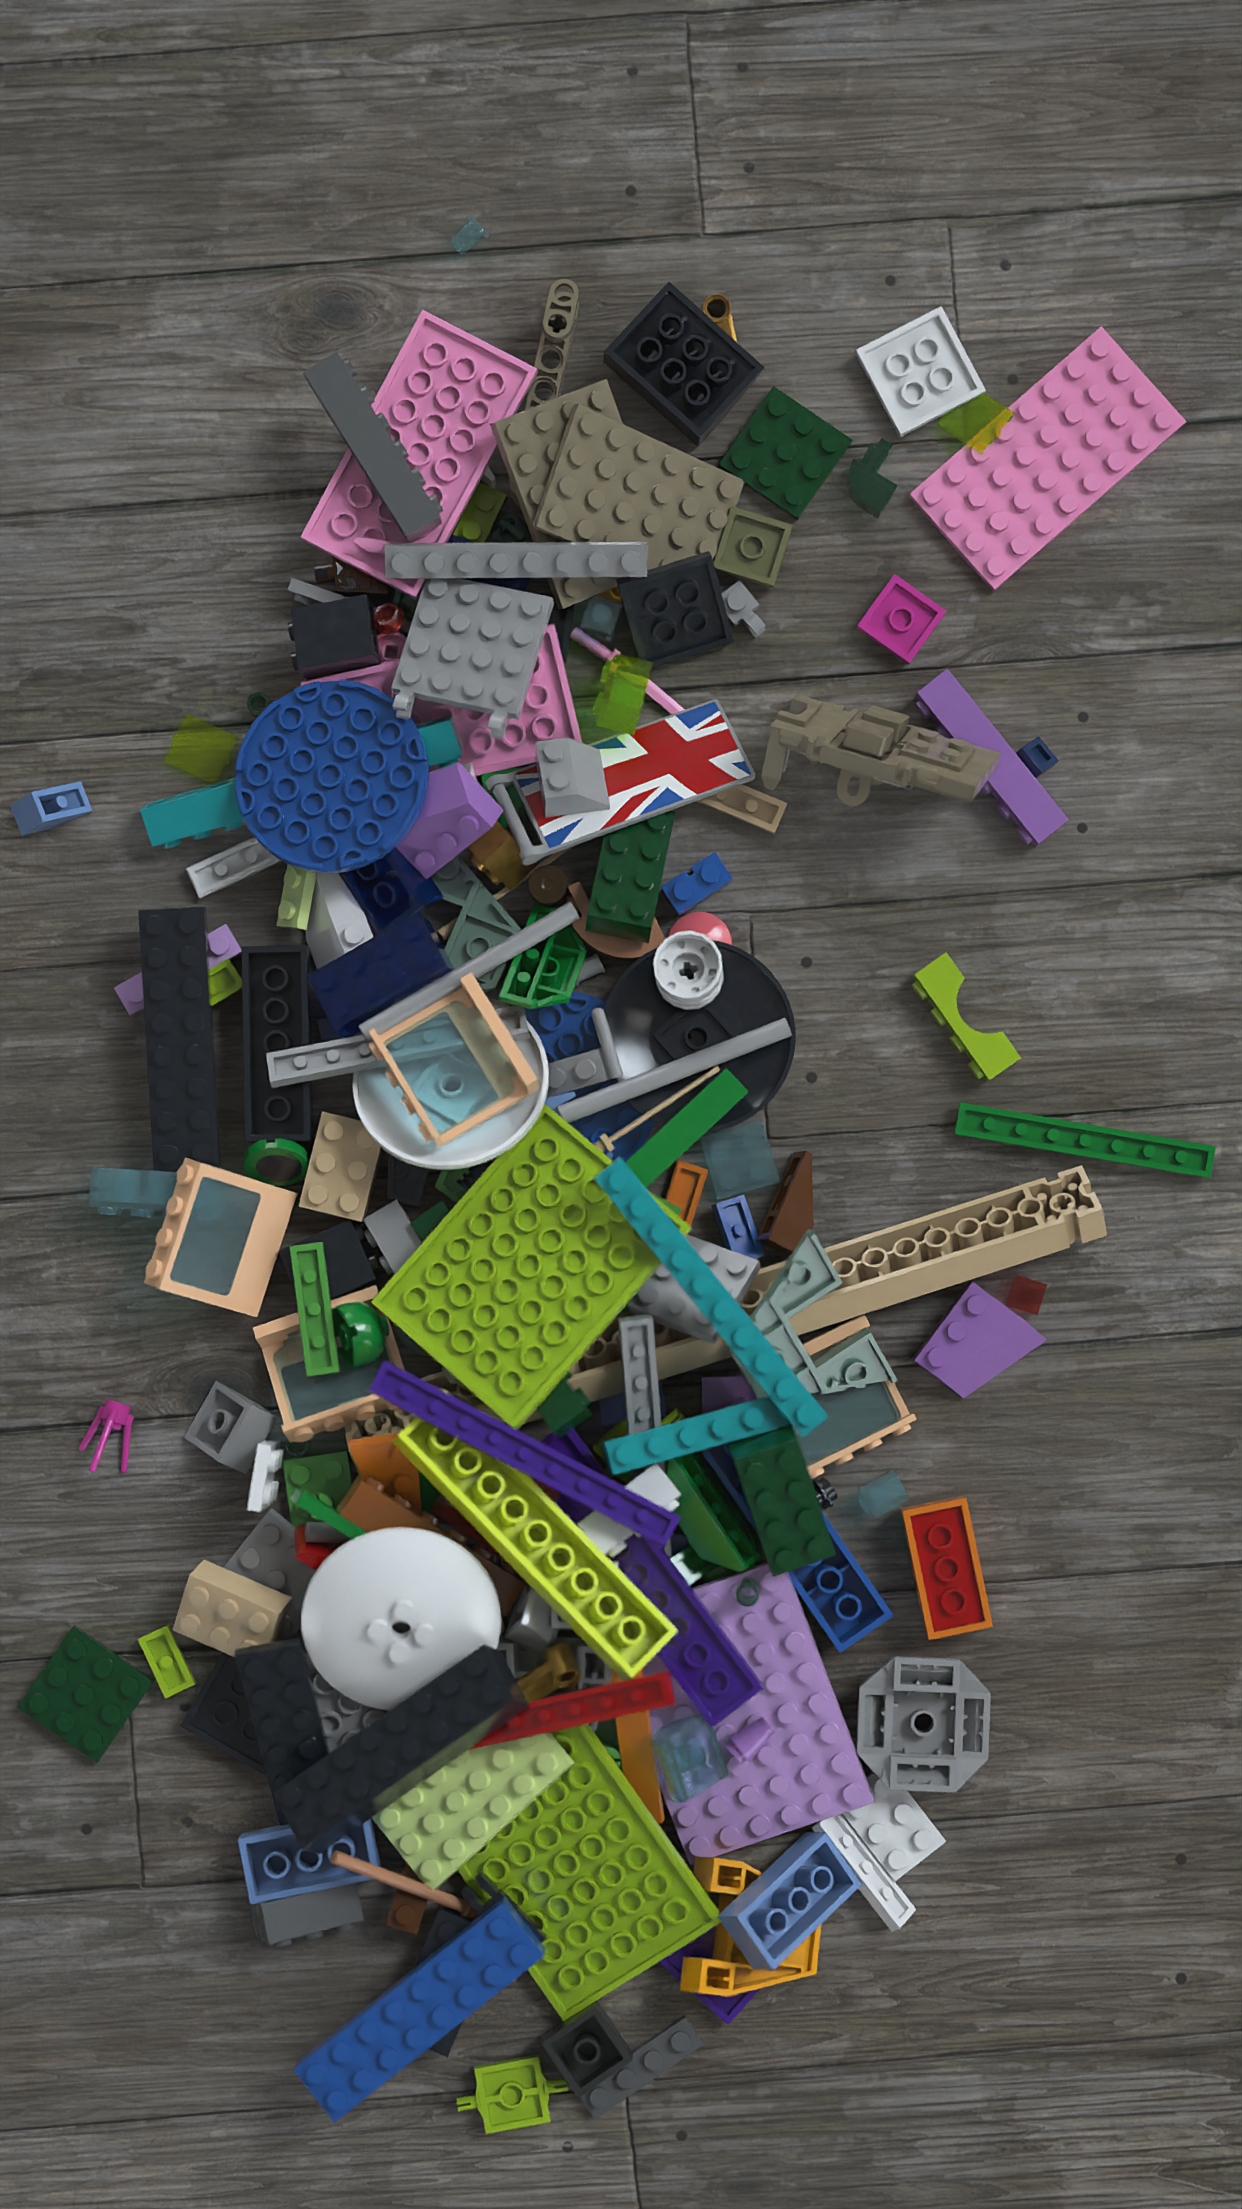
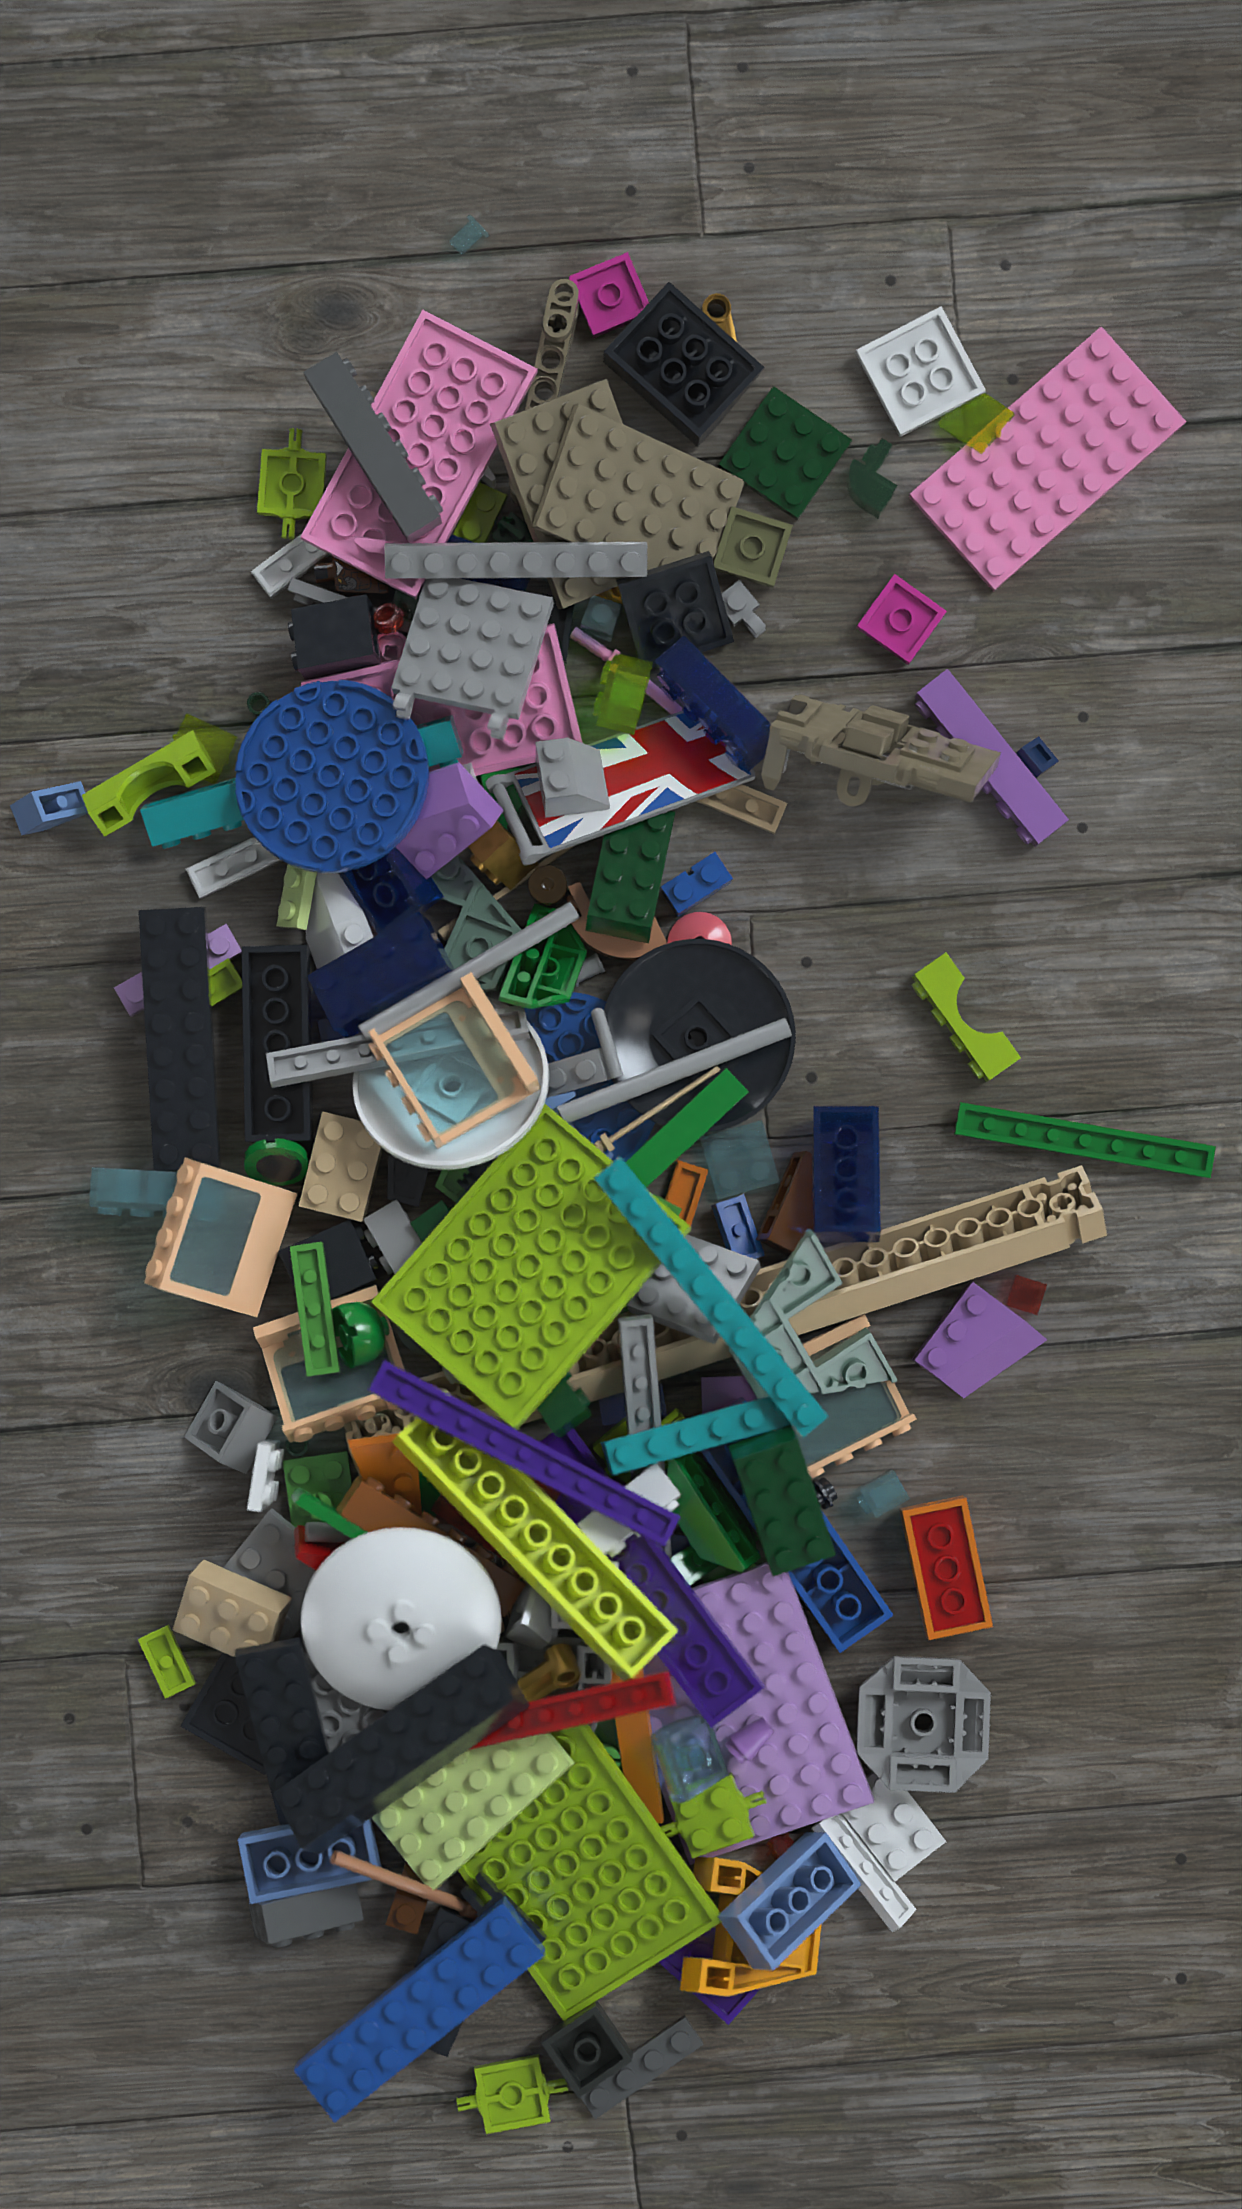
(85, 1694): dark green plate -> none
(113, 1416): dark pink plant -> none
(117, 799): none -> lime arch
(287, 563): none -> white tile
(291, 483): none -> lime plate
(610, 294): none -> dark pink plate
(690, 951): white wheel -> none
(714, 703): none -> clear blue brick
(714, 1817): none -> lime plate
(744, 1600): hinge -> none
(779, 1845): none -> clear red plate
(846, 1173): none -> clear blue brick

